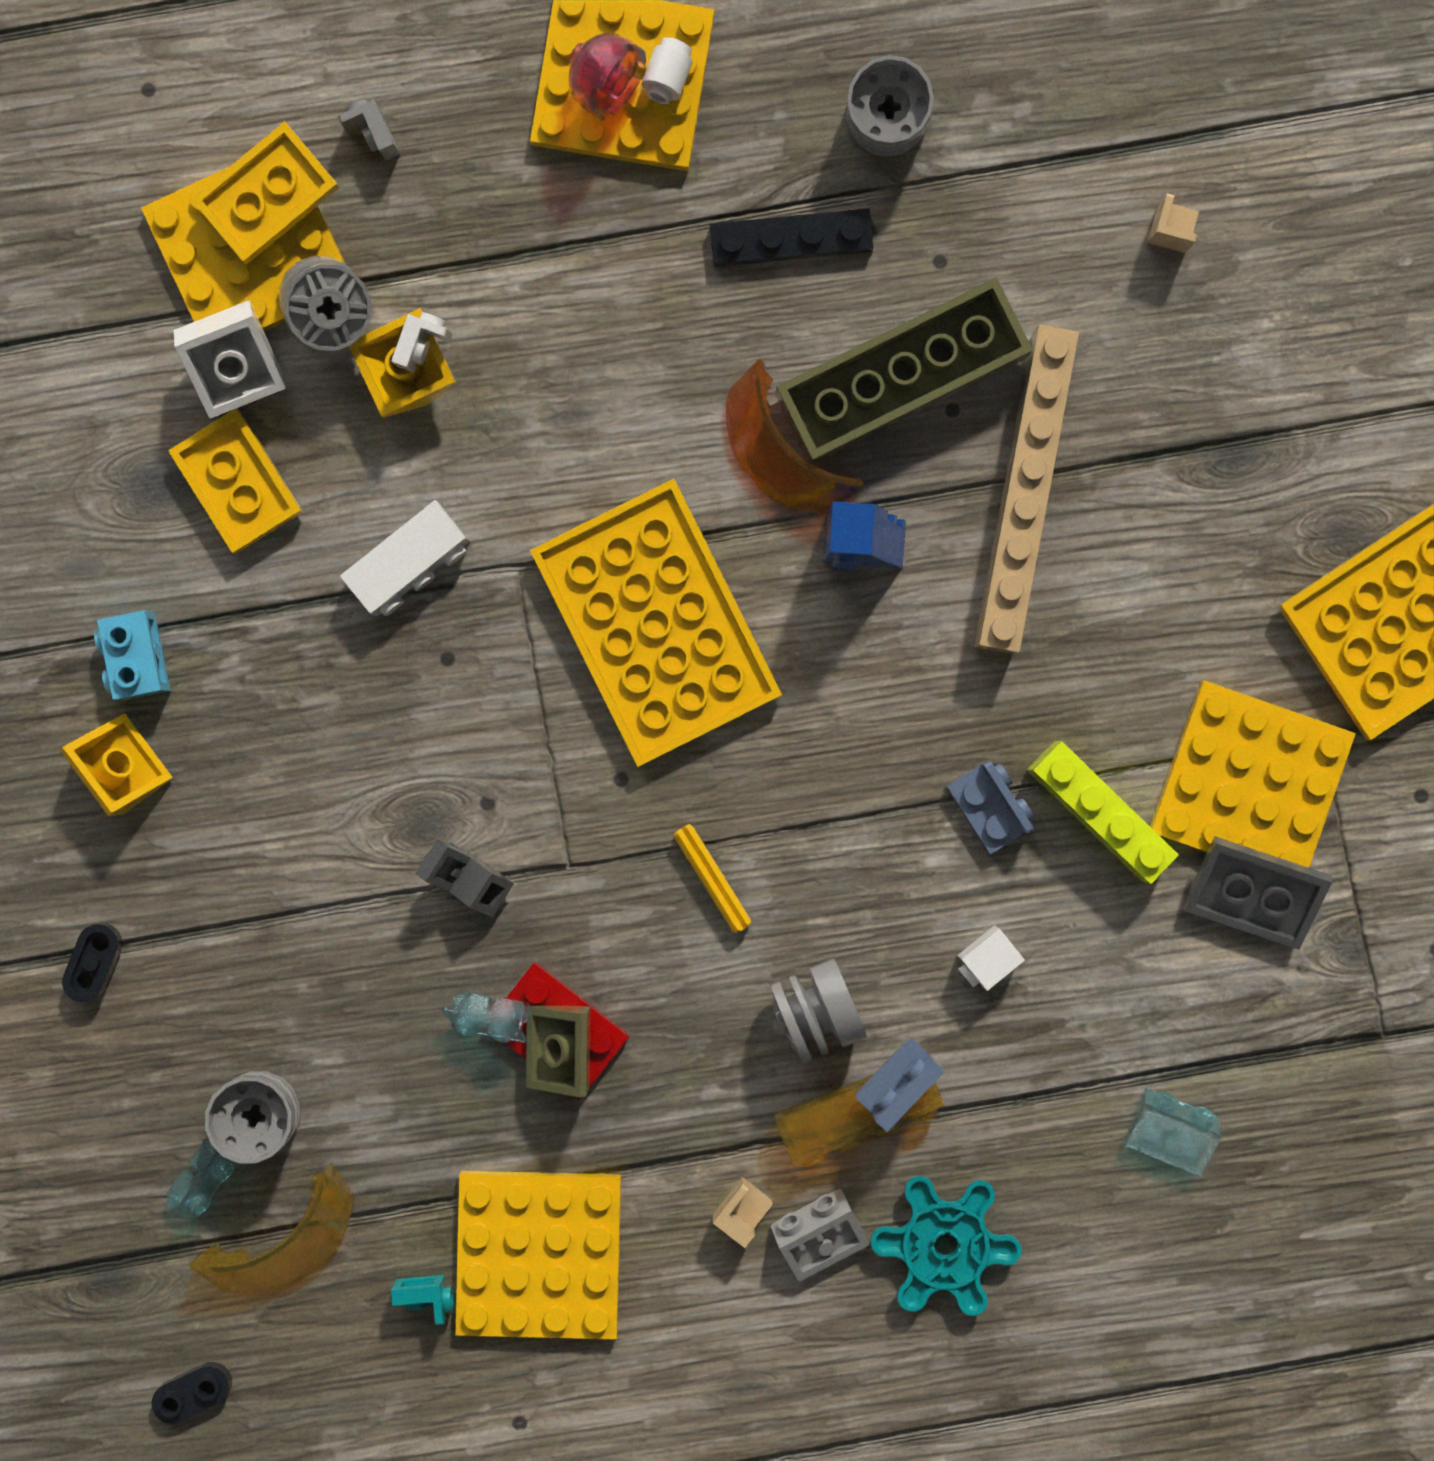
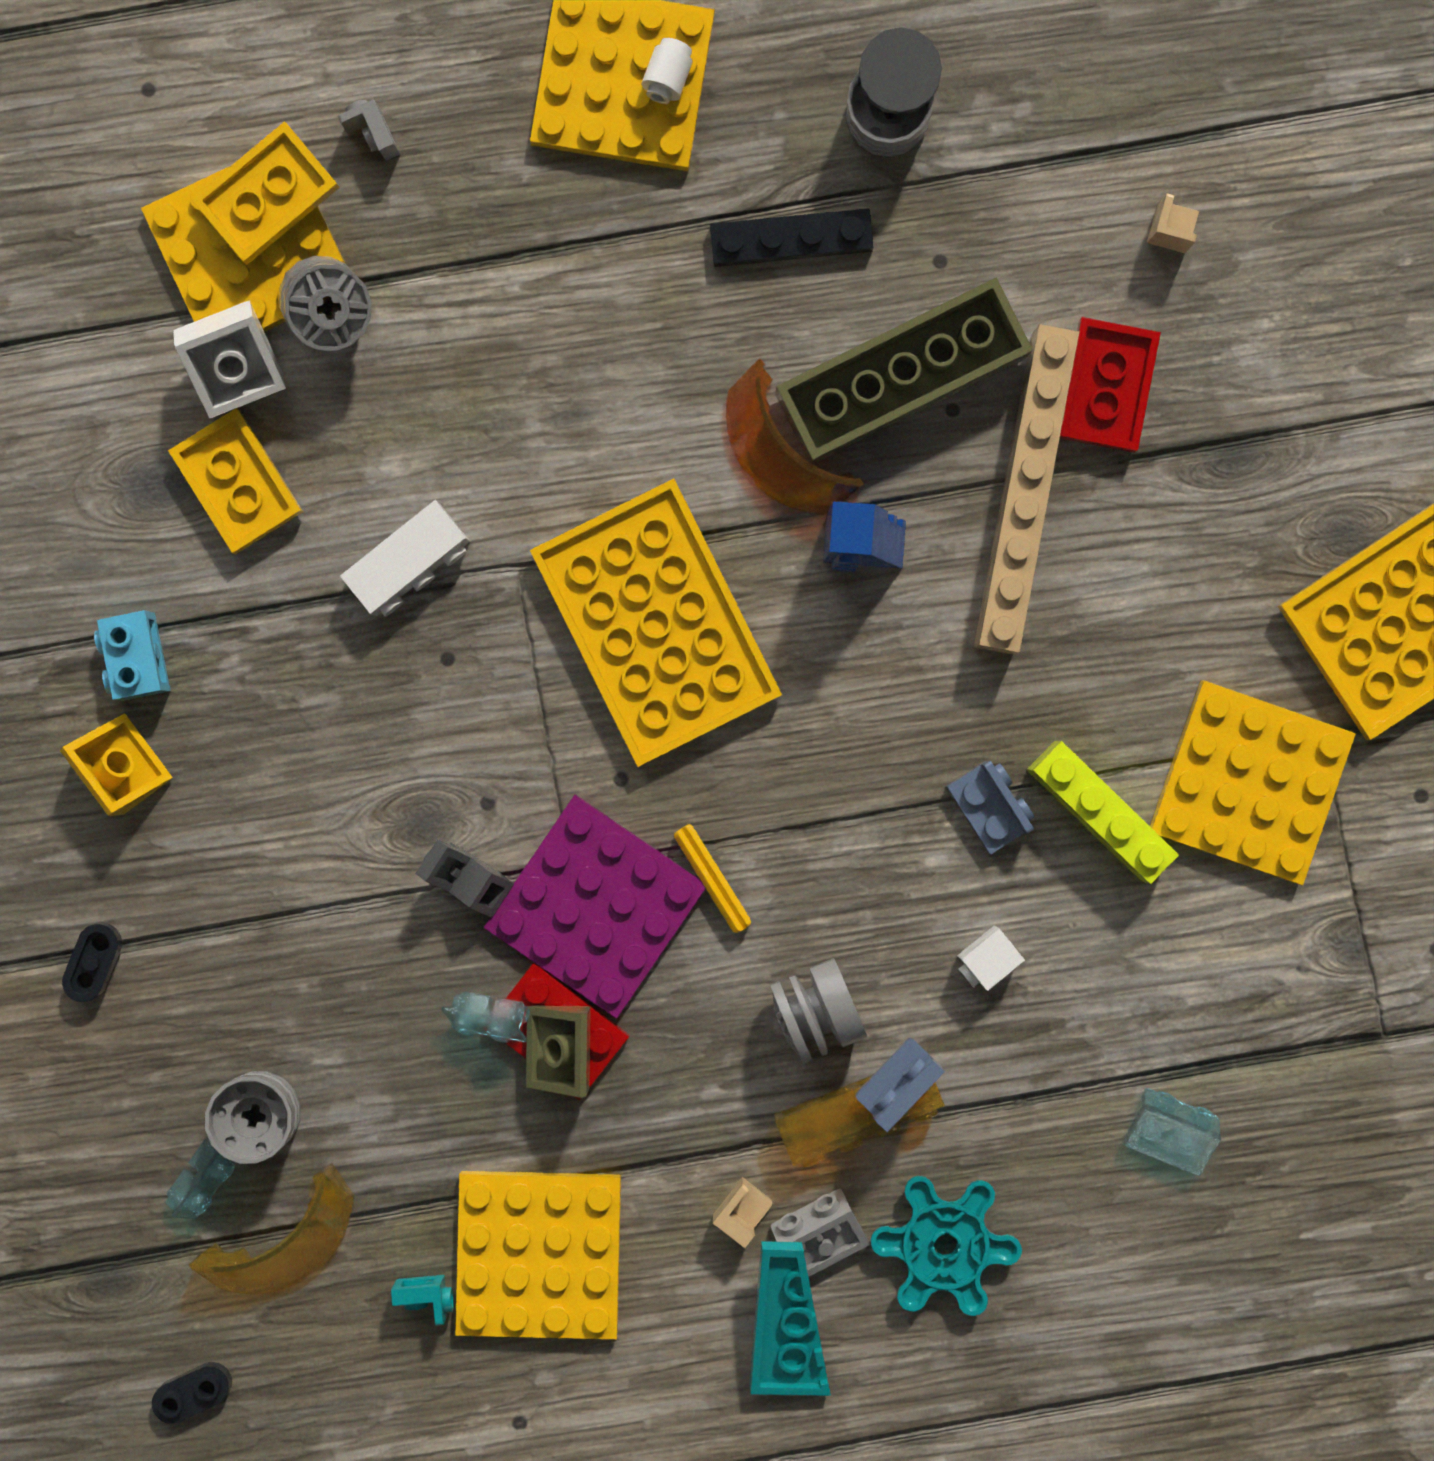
(393, 387): yellow slope -> none
(412, 344): white bracket -> none
(595, 906): none -> magenta plate
(604, 73): cylinder -> none
(786, 1332): none -> teal wing
(900, 70): none -> dark grey tile
(1109, 384): none -> red plate
(1257, 893): dark grey plate -> none

